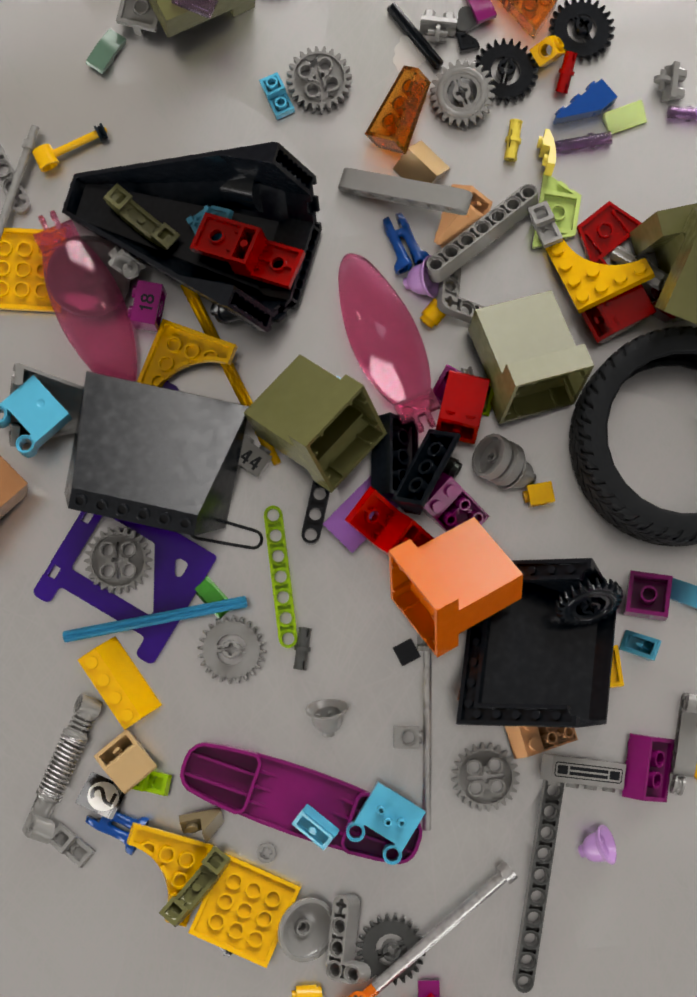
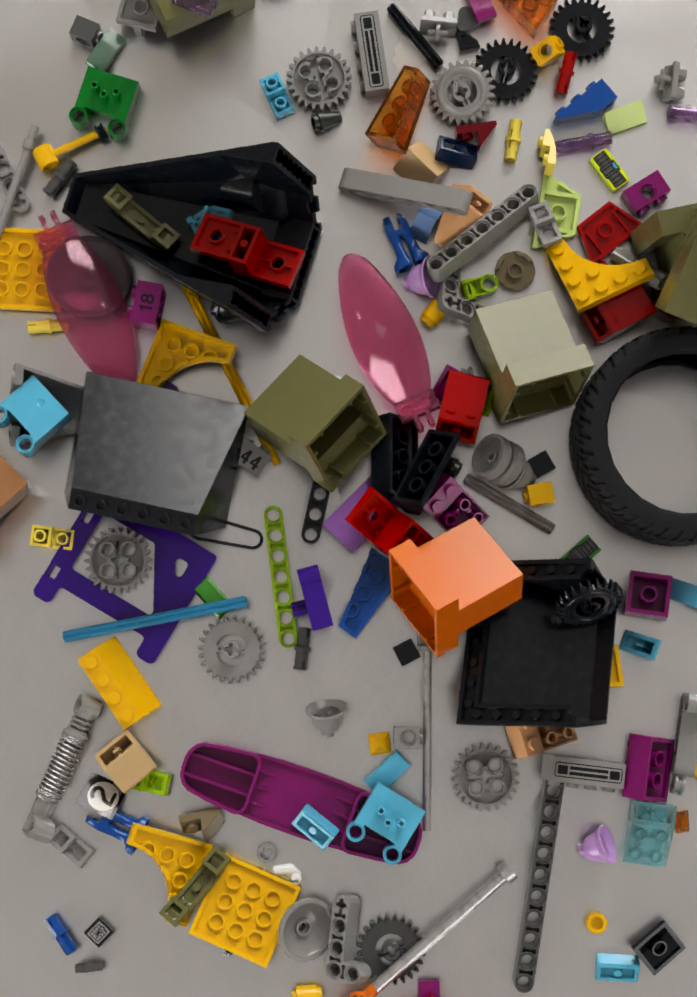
(44, 326): none -> light yellow pin
(50, 537): none -> light yellow slope
(60, 177): none -> dark grey pin
(60, 934): none -> blue axle
(85, 32): none -> dark grey brick
(88, 967): none -> dark grey tile
(99, 931): none -> tile
(108, 98): none -> green piece
(125, 263): light grey hips -> none
(290, 871): none -> white arm
(314, 600): none -> dark purple piece
(324, 120): none -> pearl dark grey cone
(368, 594): none -> blue wing
(371, 54): none -> light grey brick
(379, 743): none -> yellow slope
(388, 771): none -> medium azure slope
(425, 223): none -> medium blue slope
(456, 152): none -> dark blue slope
(477, 288): none -> lime piece
(480, 131): none -> dark red slope
(508, 503): none -> light grey axle
(515, 271): none -> dark tan tile
(541, 464): none -> black tile
(583, 549): none -> tile
(596, 922): none -> yellow tile
(609, 170): none -> tile
(617, 967): none -> medium azure slope
(649, 832): none -> clear light blue slope
(654, 185): none -> magenta brick
(658, 947): none -> black slope
(682, 821): none -> clear orange slope

